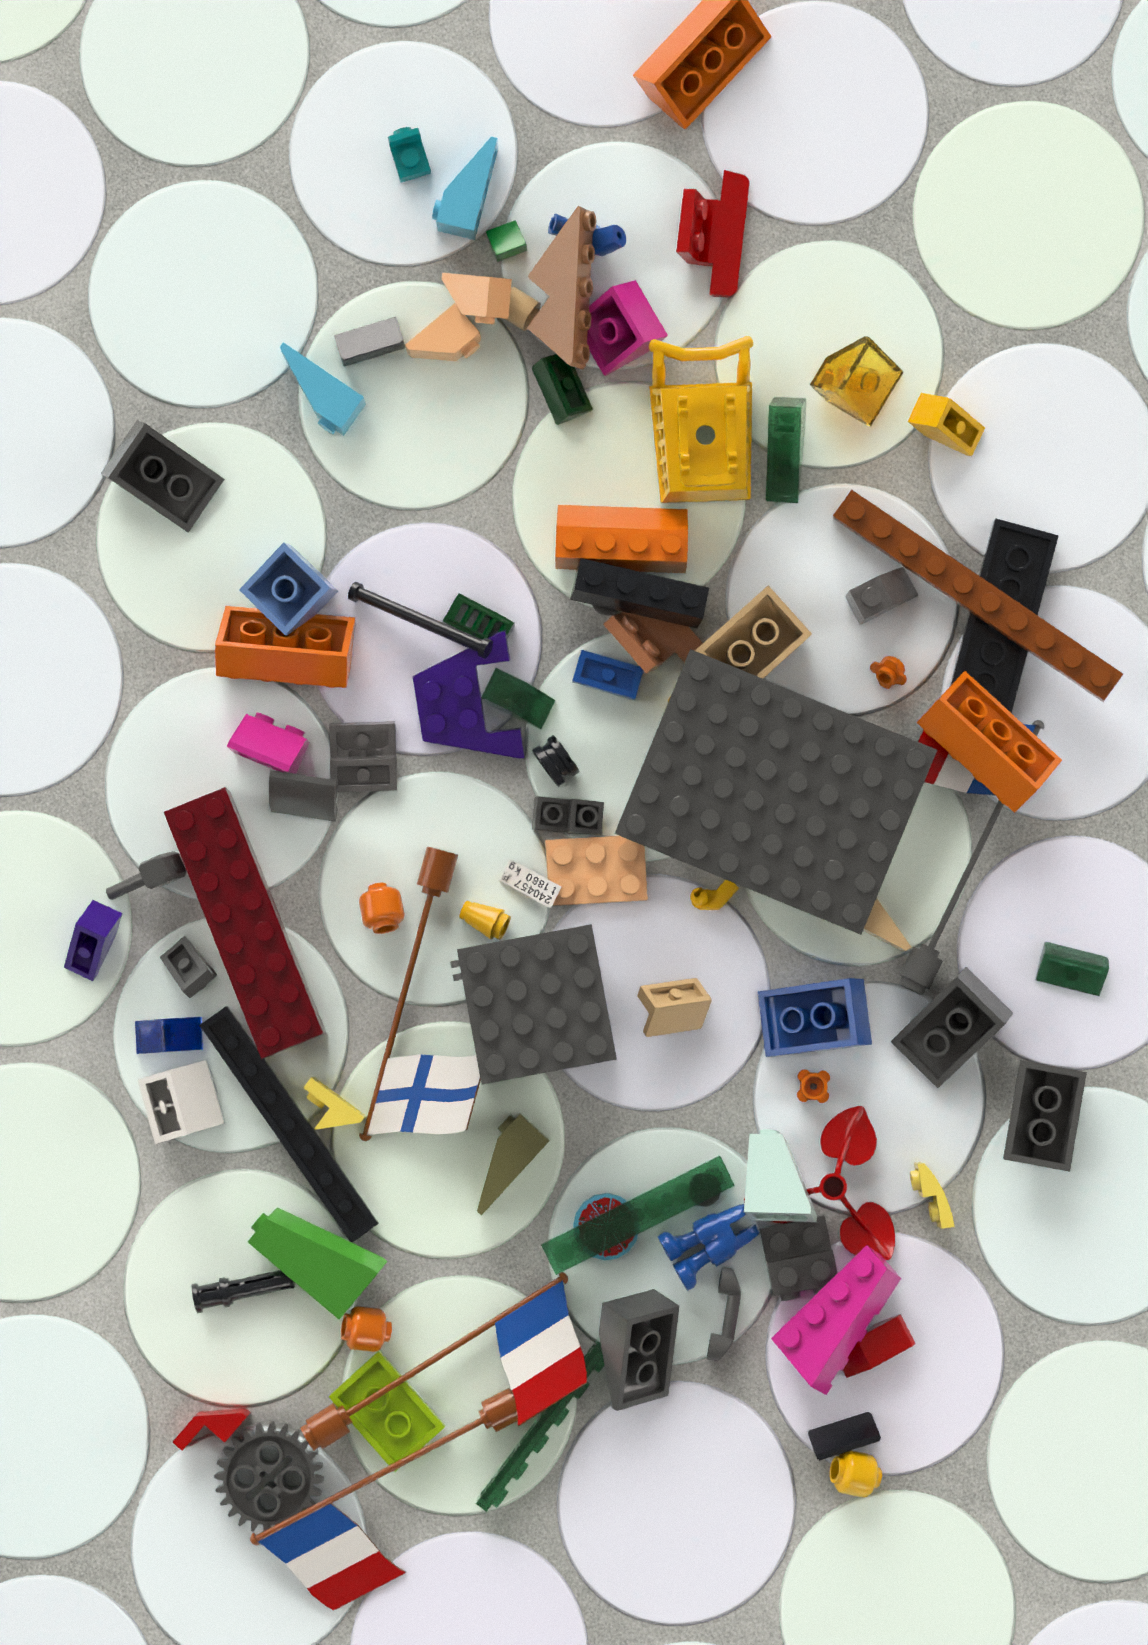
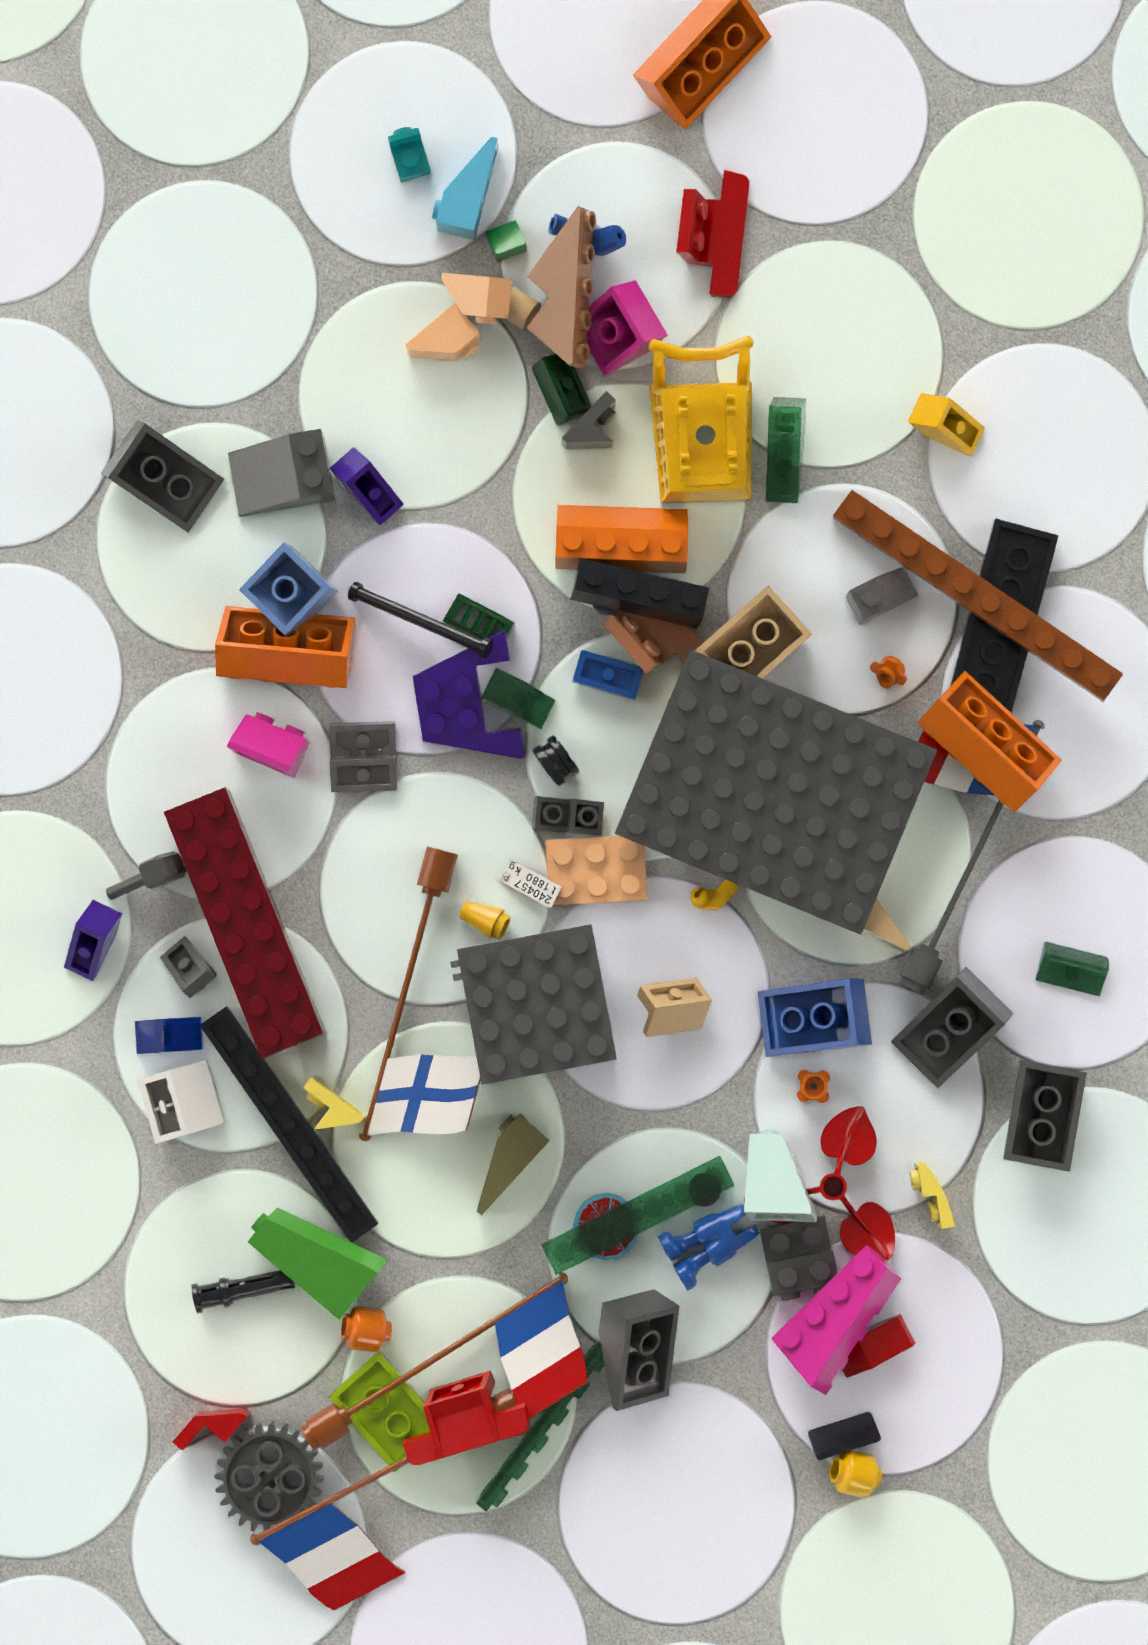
(282, 473): none -> slope
(303, 795): dark grey slope -> none
(330, 398): medium azure slope -> none
(366, 485): none -> dark purple slope
(369, 341): slope -> none
(381, 908): orange head -> none
(463, 1420): none -> red plate
(585, 432): none -> dark grey slope
(721, 1343): dark grey bar -> none
(857, 379): clear yellow slope -> none

